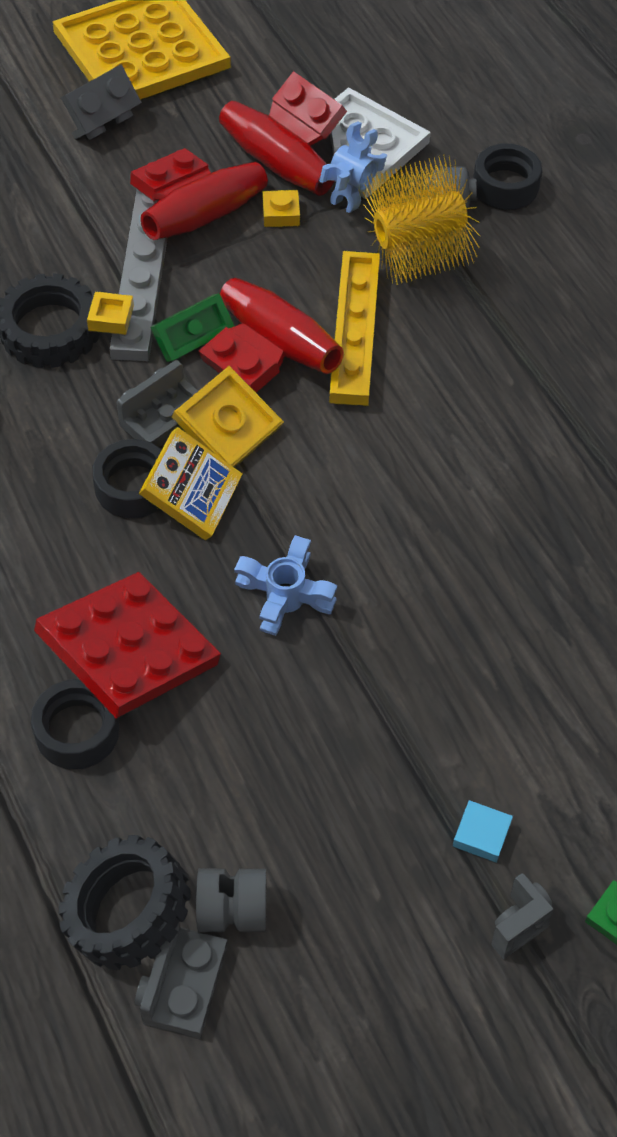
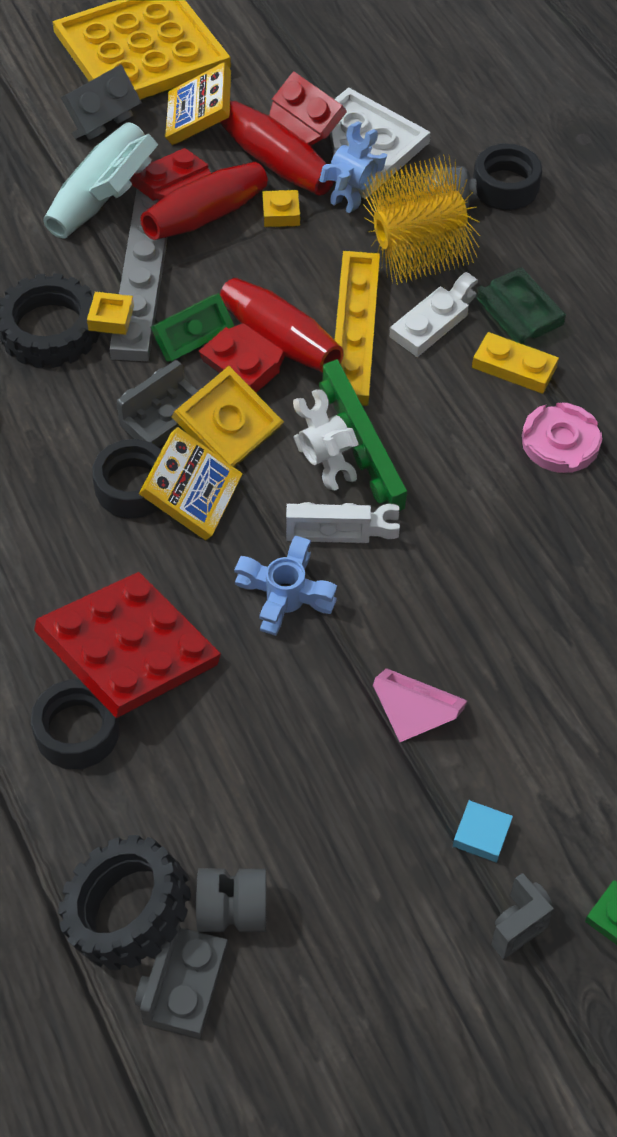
(99, 177): none -> light aqua plate
(198, 104): none -> tile
(325, 439): none -> white pin
(340, 522): none -> white plate
(370, 452): none -> green plate
(414, 705): none -> bright pink slope
(434, 316): none -> white plate
(515, 362): none -> yellow plate
(520, 306): none -> clear green plate
(561, 437): none -> bright pink tile

